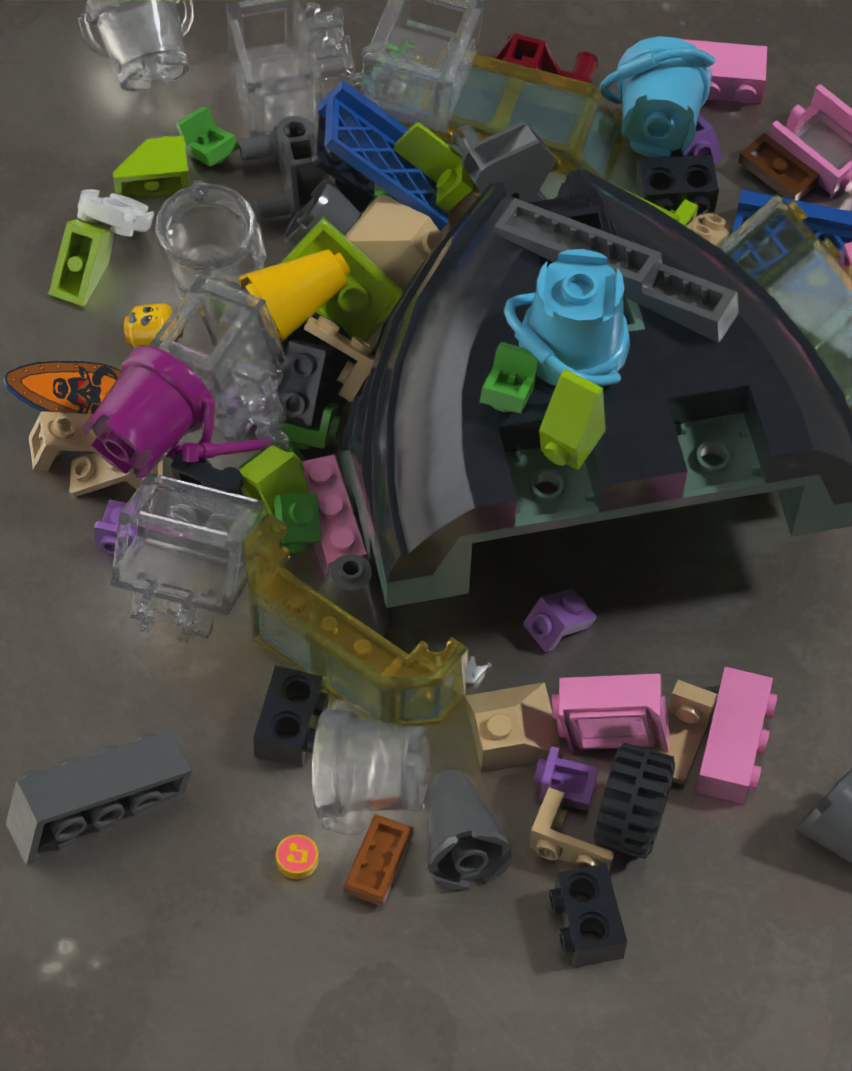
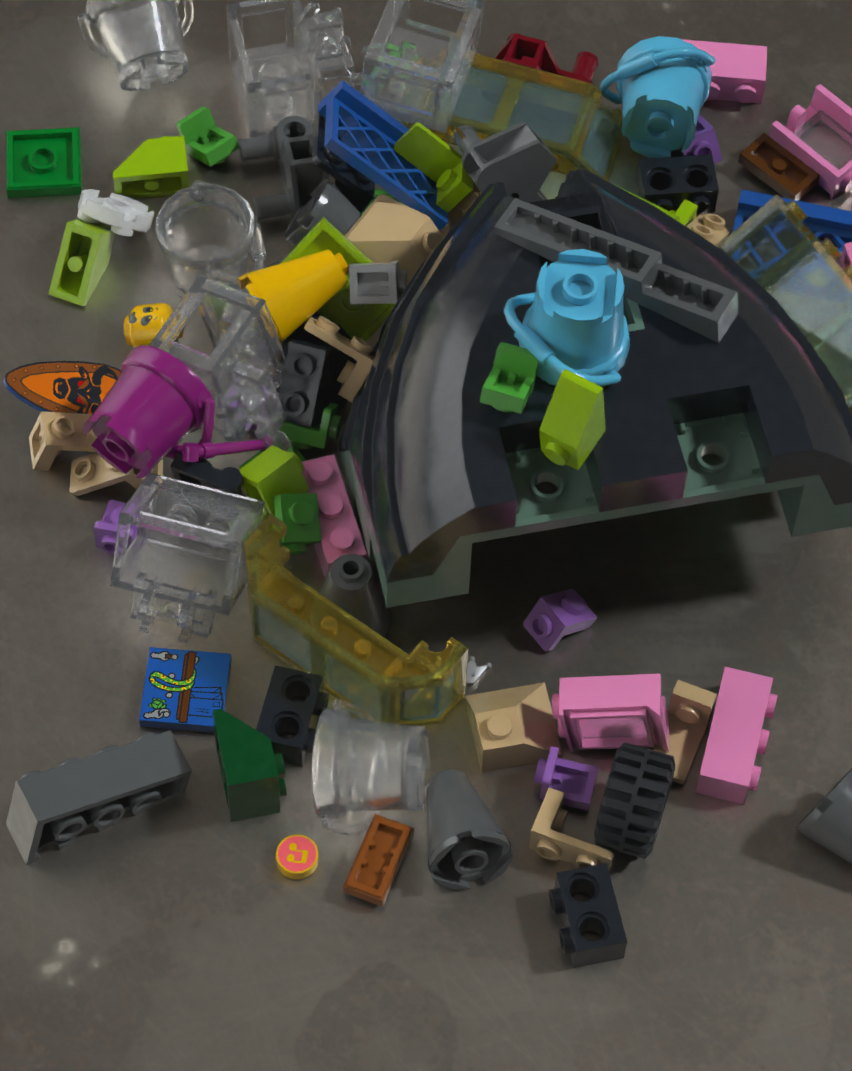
(43, 162): none -> green tile
(184, 689): none -> blue tile
(248, 768): none -> dark green slope
(376, 282): none -> light grey bracket

